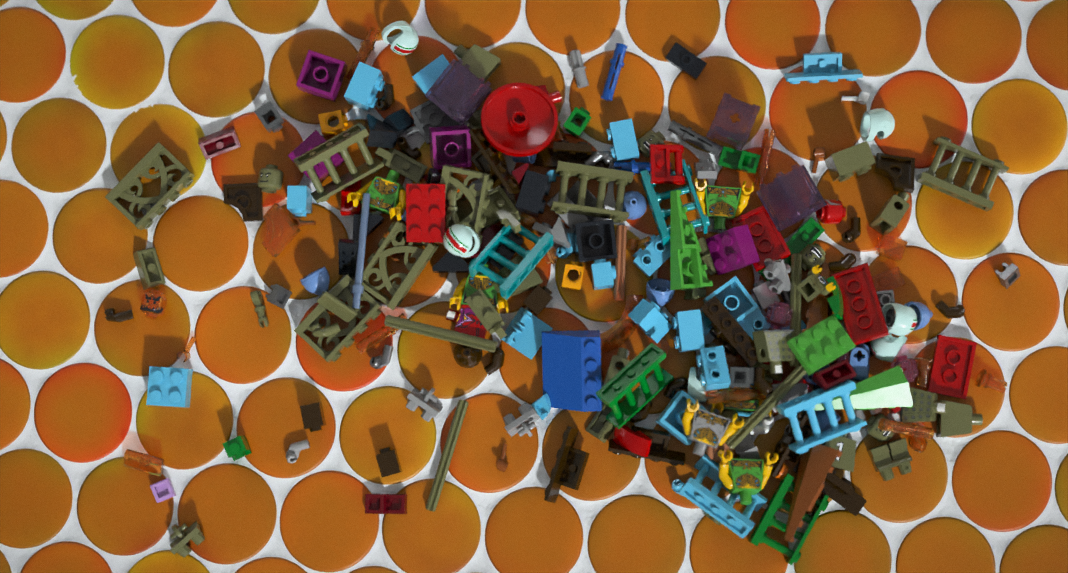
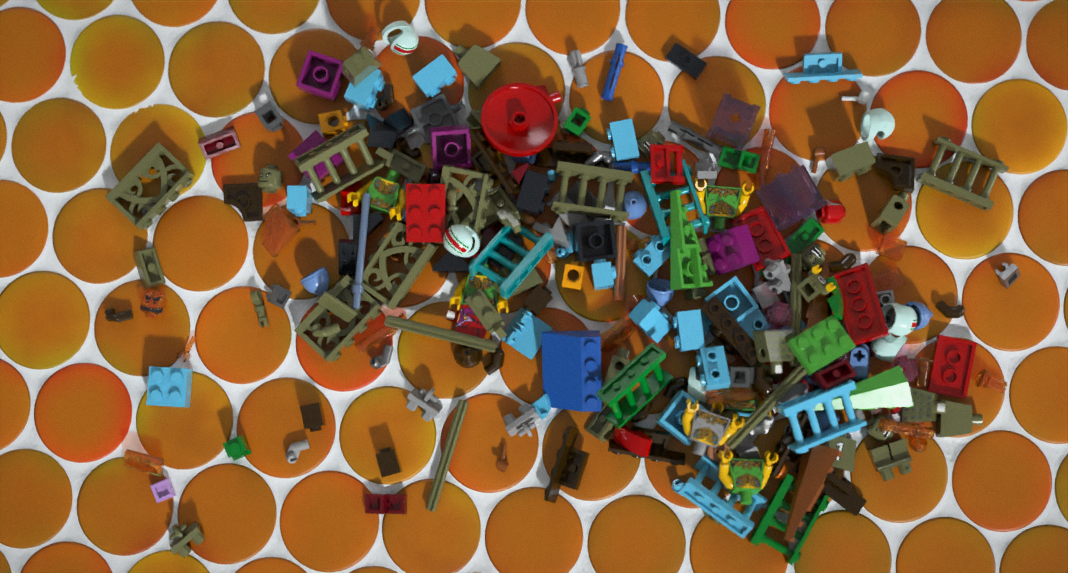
(360, 65): none -> olive torso
(458, 91): clear purple container -> none
(854, 232): dark brown arm -> none

